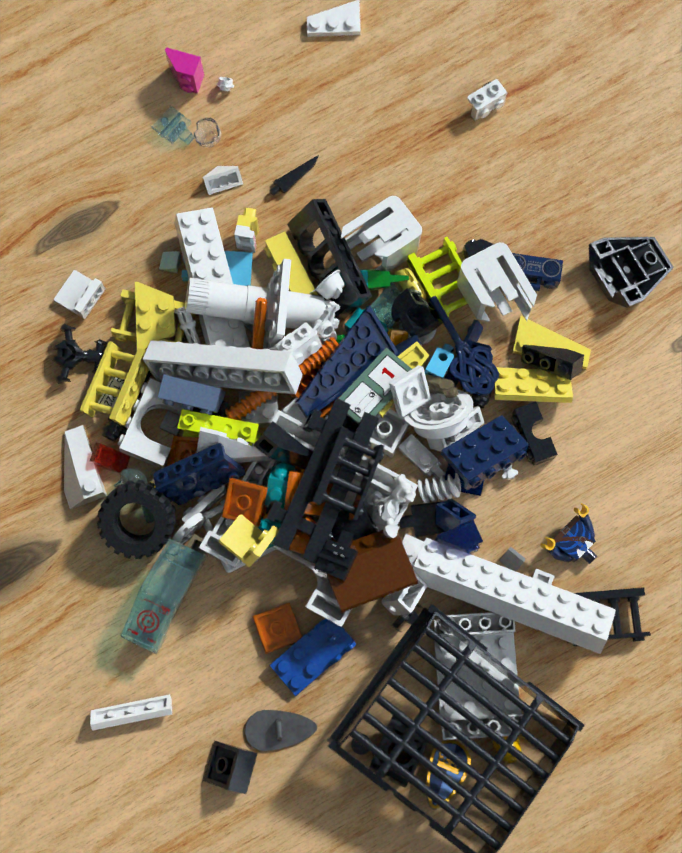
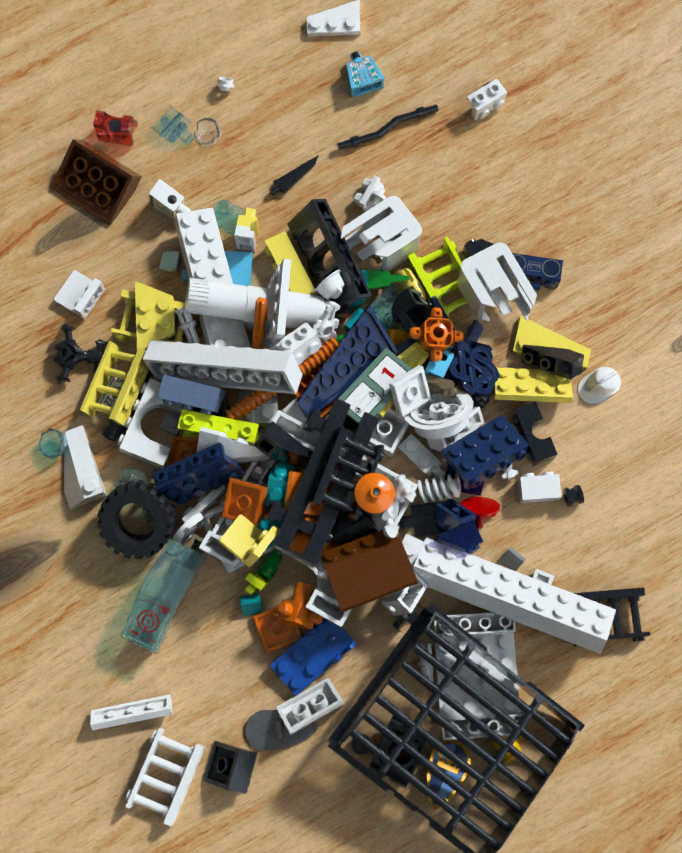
(53, 443): none -> clear light blue hair
(95, 181): none -> reddish brown slope
(109, 458): clear red slope -> none
(113, 128): none -> clear red piece
(167, 200): none -> white torso
(178, 792): none -> white fence
(186, 69): dark pink slope -> none
(222, 178): white slope -> none
(227, 219): none -> clear light blue plate
(251, 604): none -> teal slope
(256, 582): none -> neon yellow tile
(269, 566): none -> green cone
(295, 612): none -> orange piece
(309, 706): none -> white slope
(337, 556): black piece -> none
(355, 141): none -> black bar
(363, 75): none -> torso
(366, 498): none -> orange dish
(373, 194): none -> white hips
(426, 668): none -> white pin
(436, 334): none -> orange piece
(482, 507): none -> red shield
(539, 488): none -> white brick
(573, 495): none -> black wheel
(574, 539): torso -> none
(599, 385): none -> white piece
(628, 267): black wedge -> none

